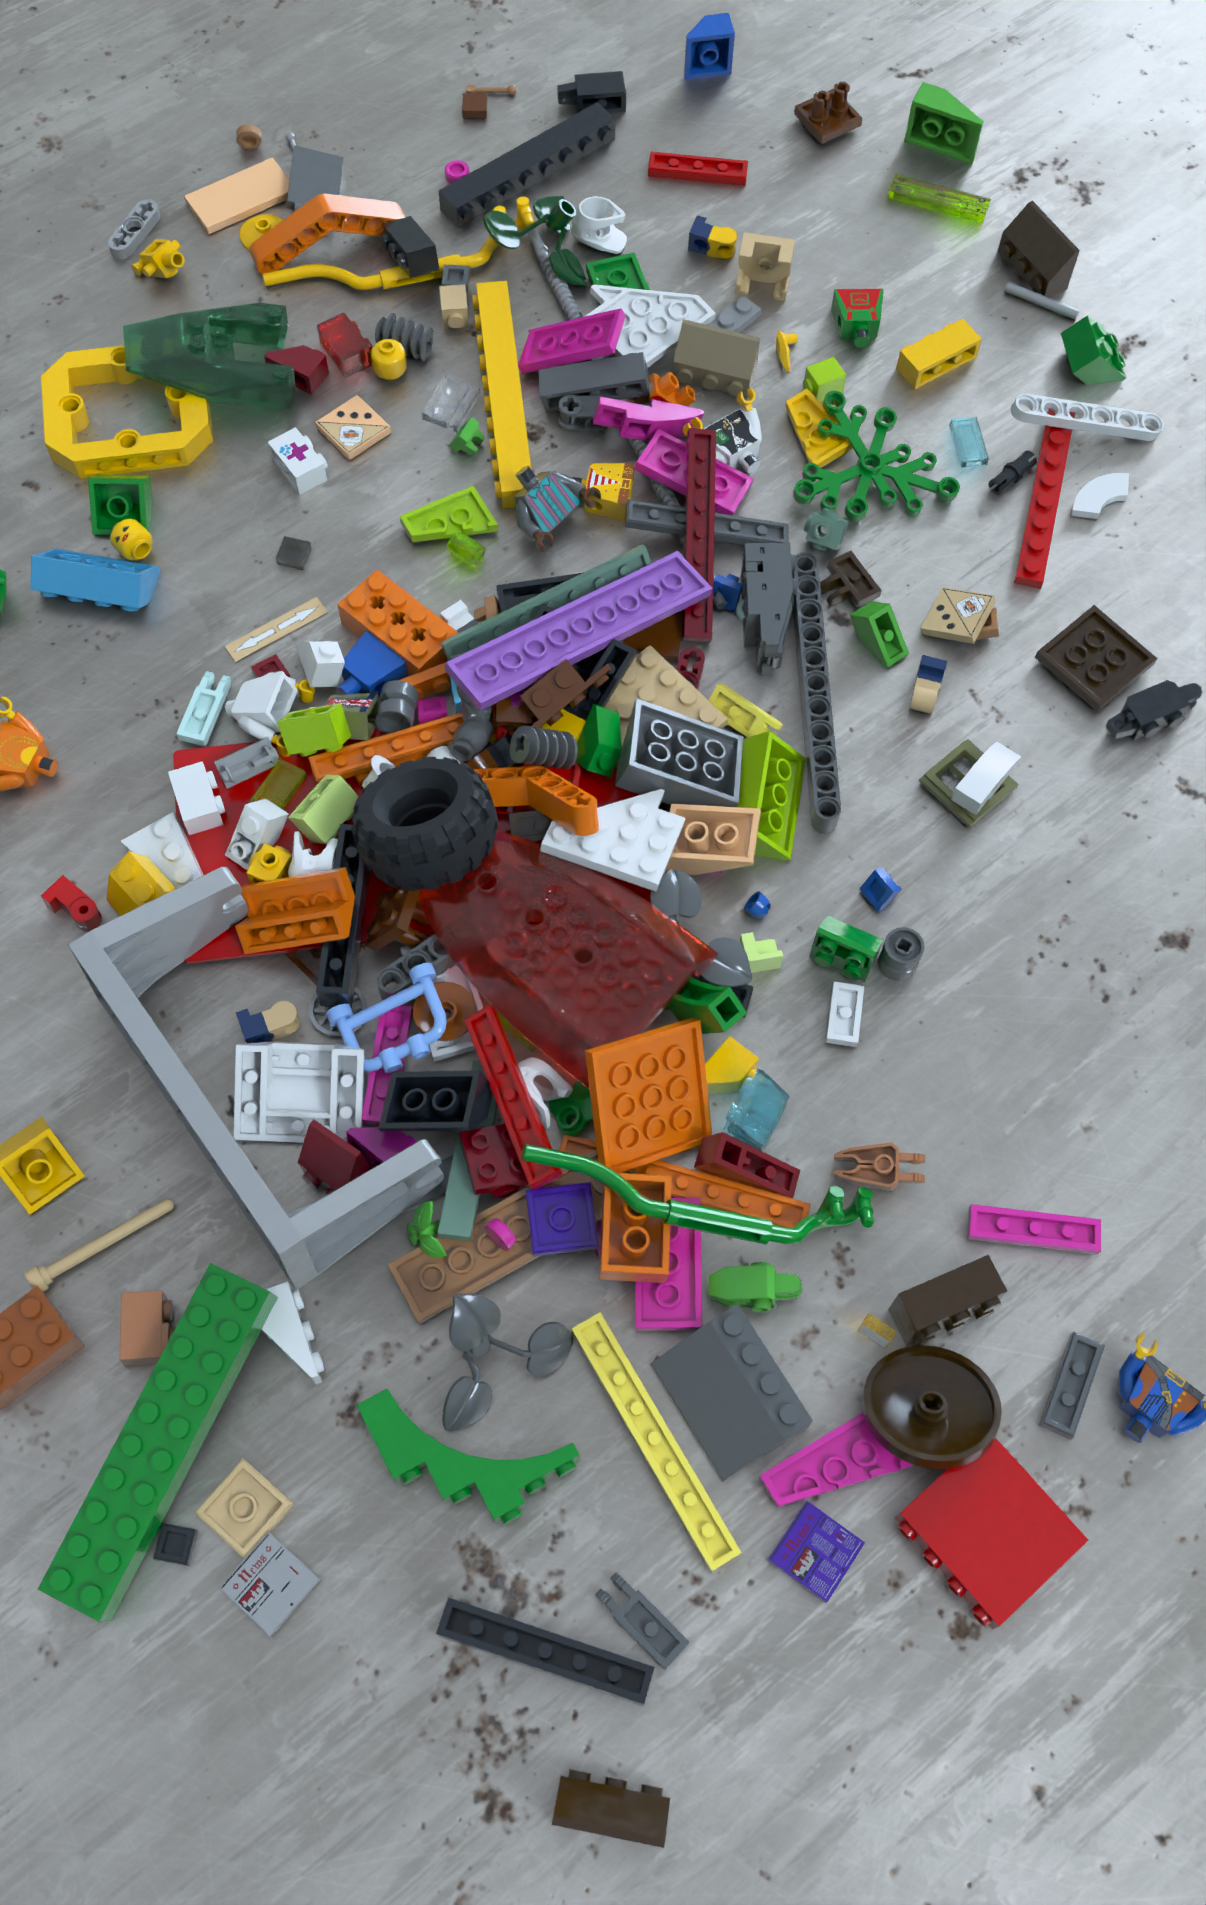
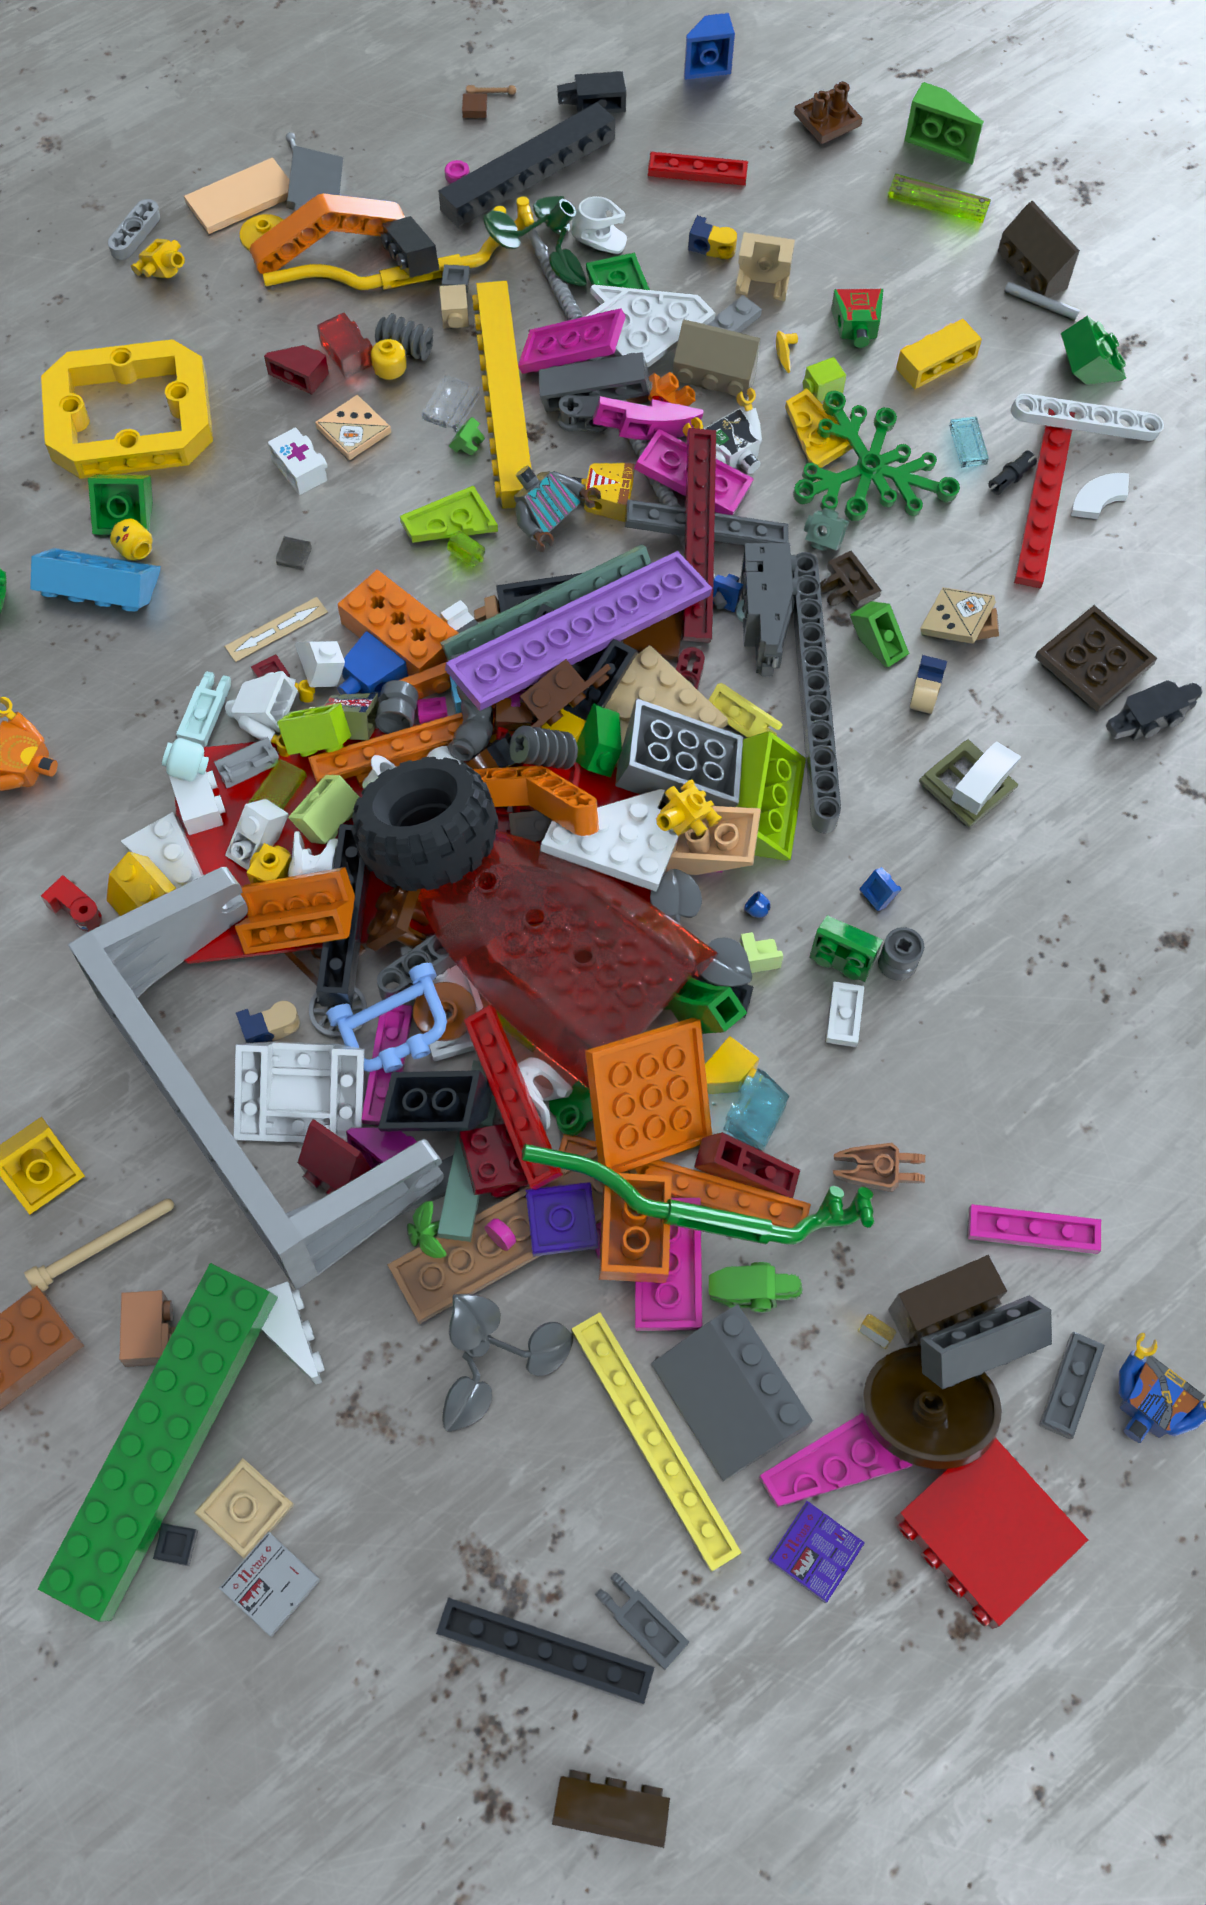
(184, 759): none -> light aqua head
(197, 353): clear green wedge -> none
(248, 136): medium nougat tile -> none
(499, 1482): green arch -> none
(687, 810): none -> yellow piece
(986, 1341): none -> dark grey brick

